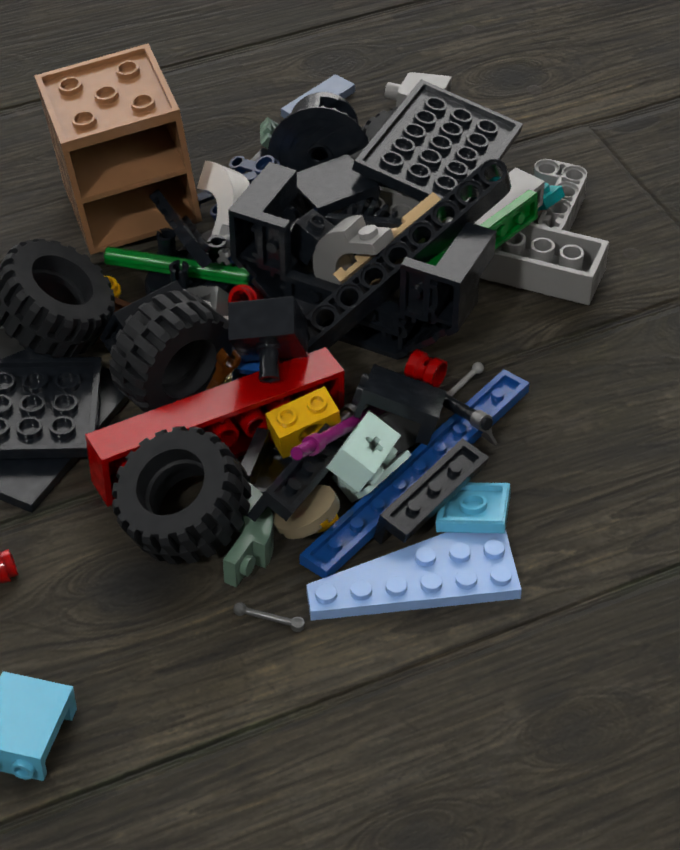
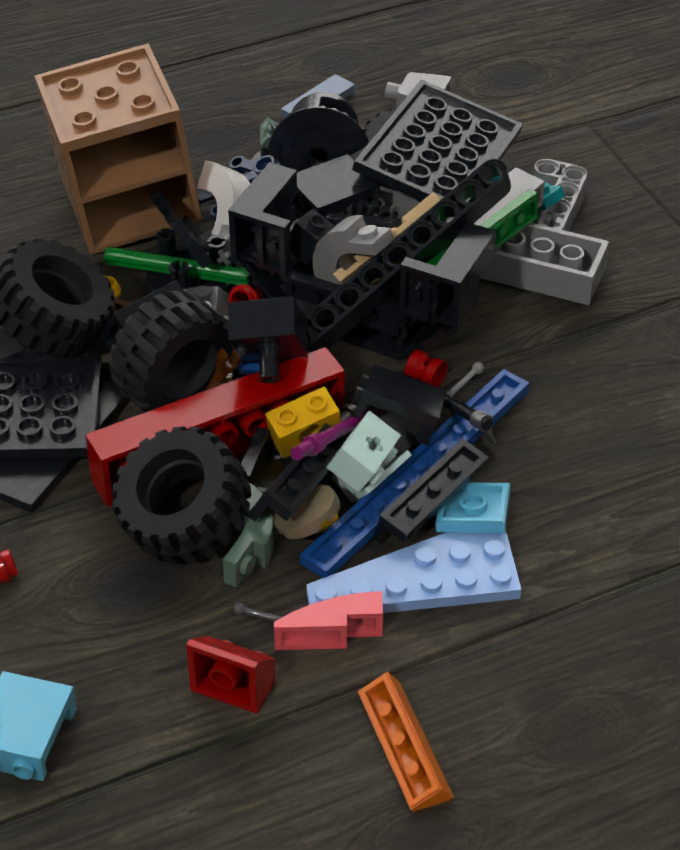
(229, 672): none -> red slope
(331, 622): none -> coral slope
(404, 743): none -> orange slope

